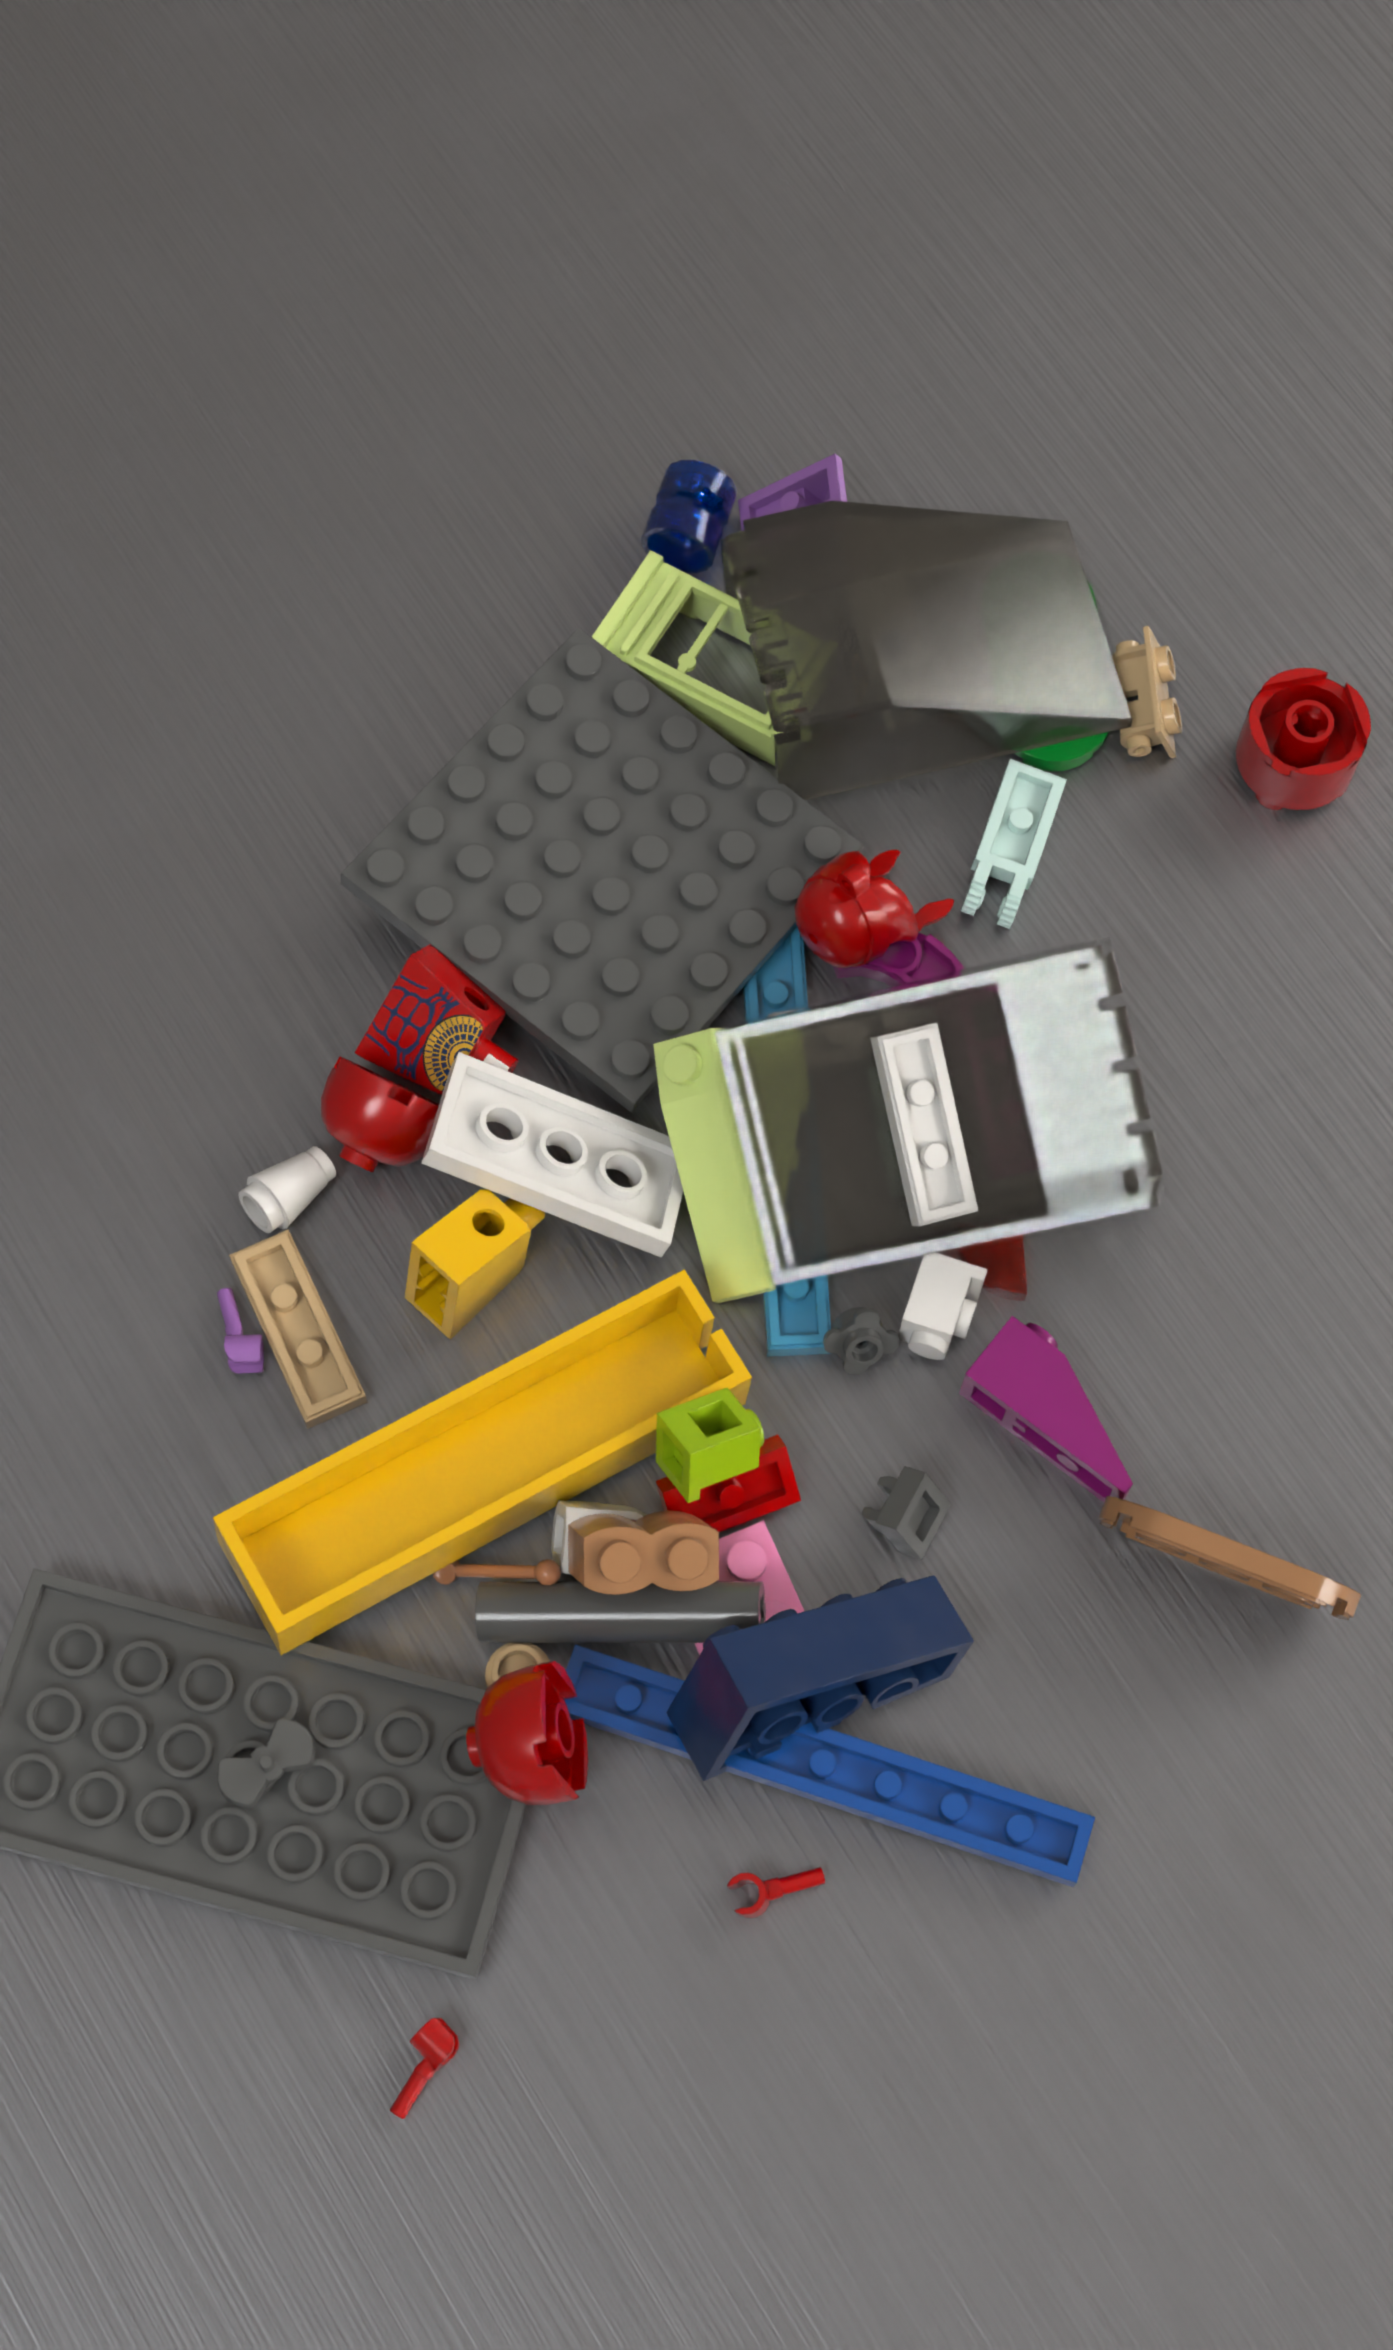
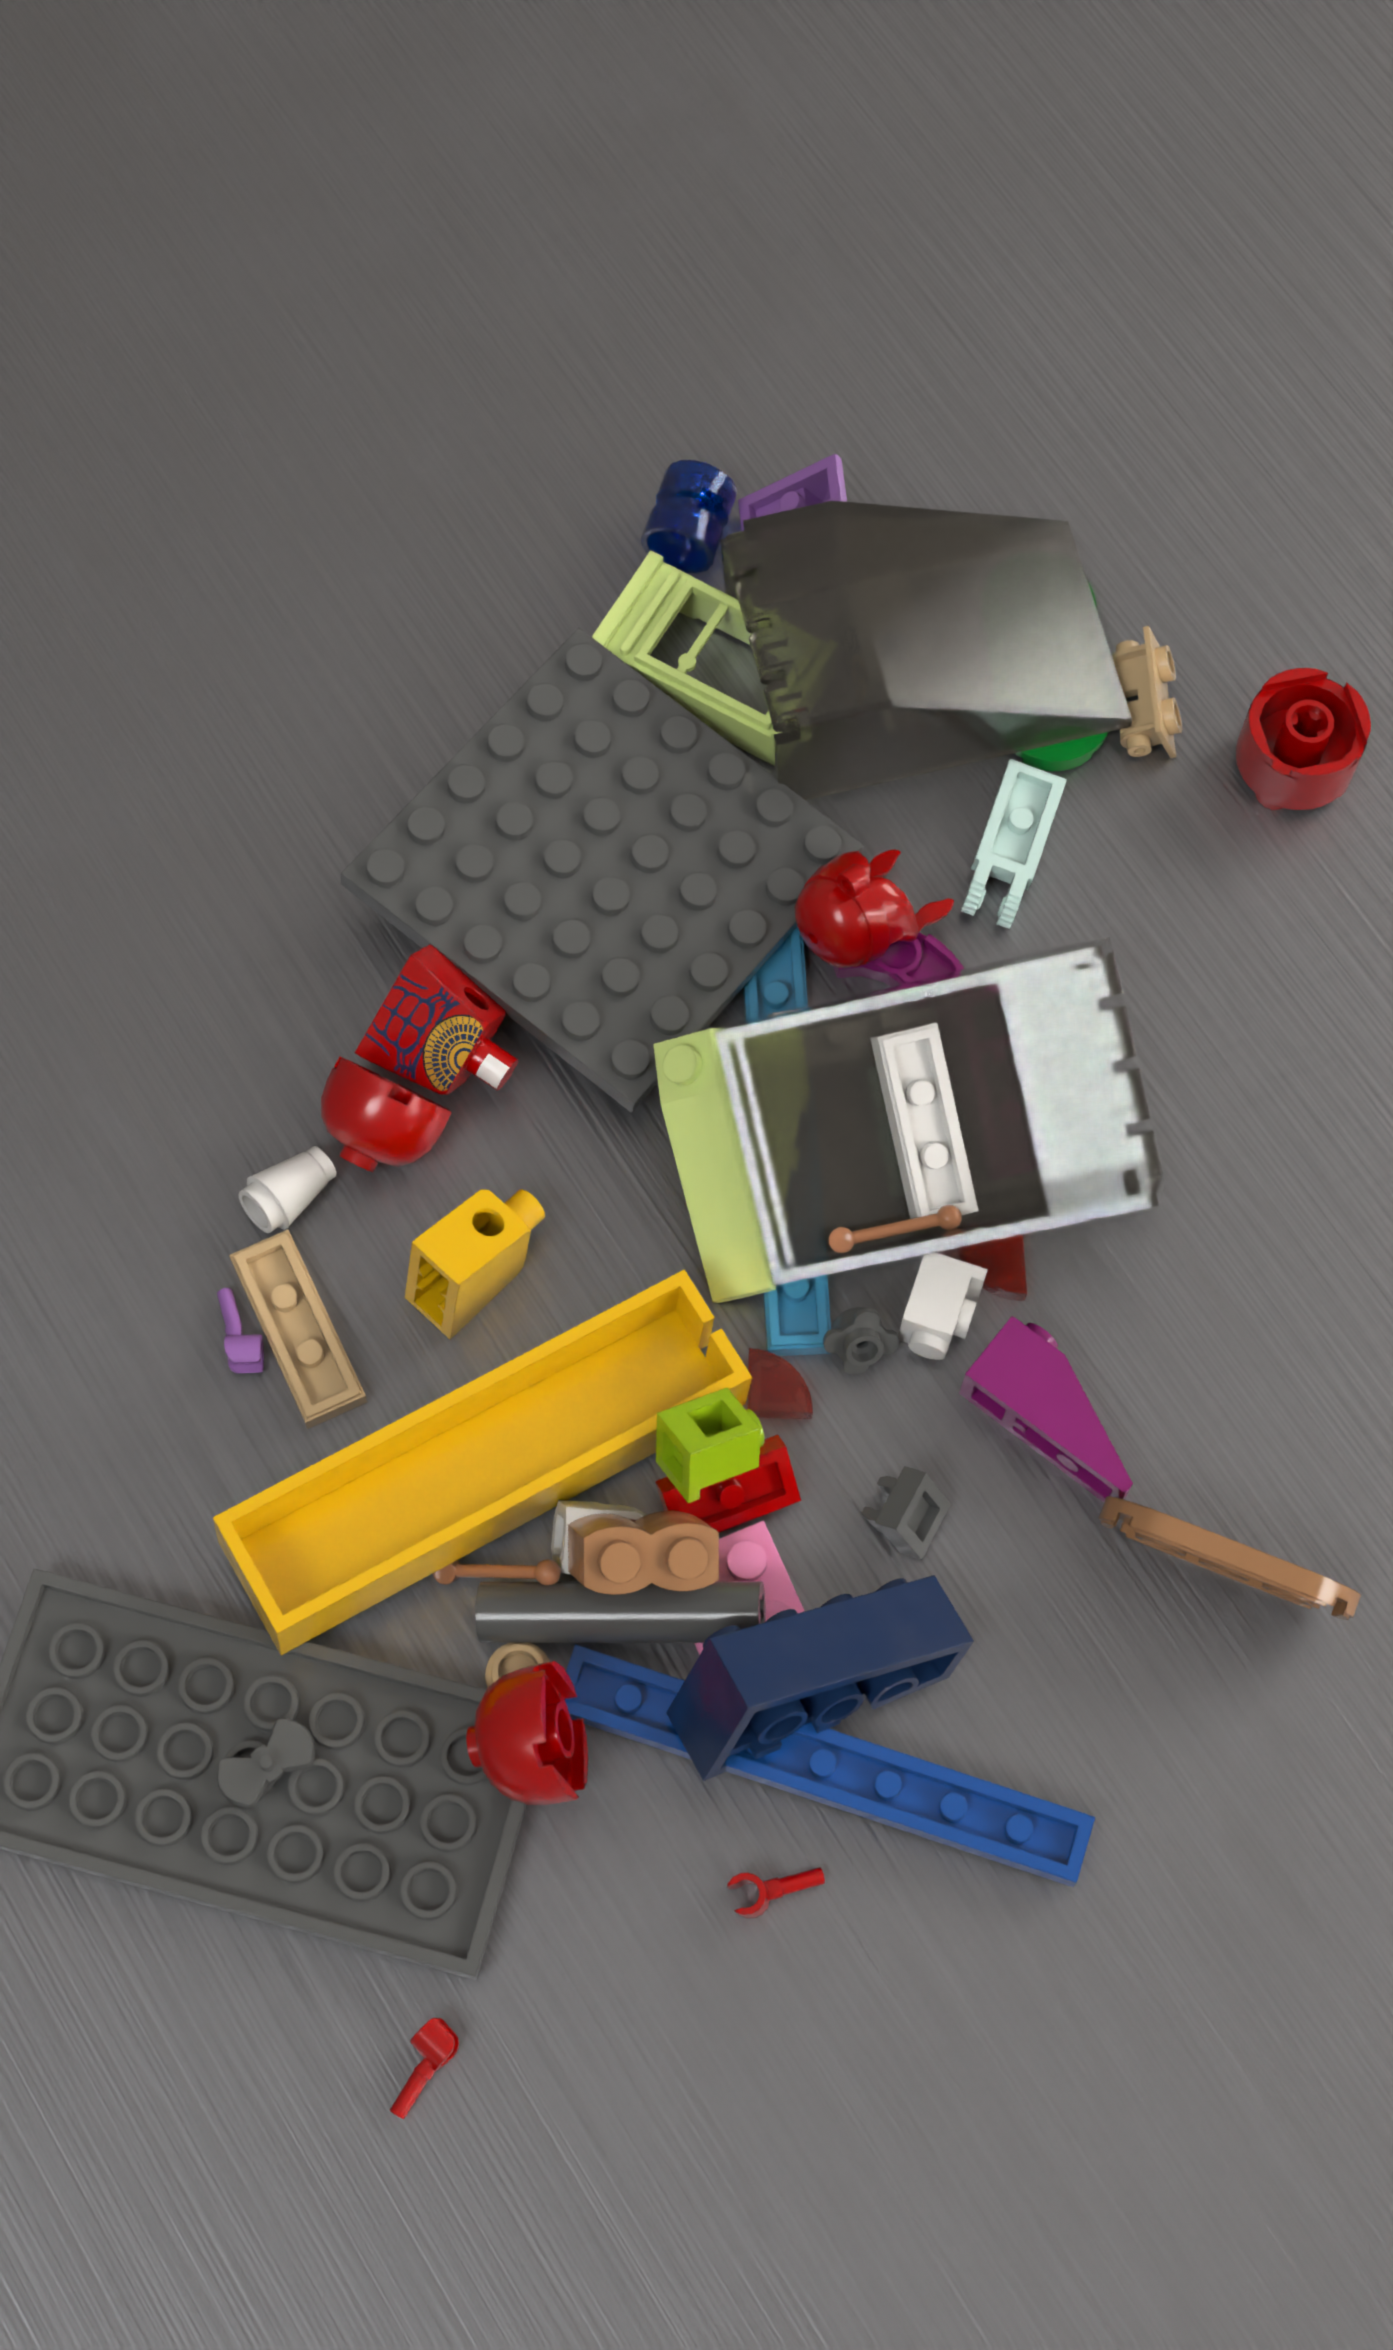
(527, 1172): white plate -> none
(776, 1388): none -> clear red tile
(842, 1239): none -> nougat hinge

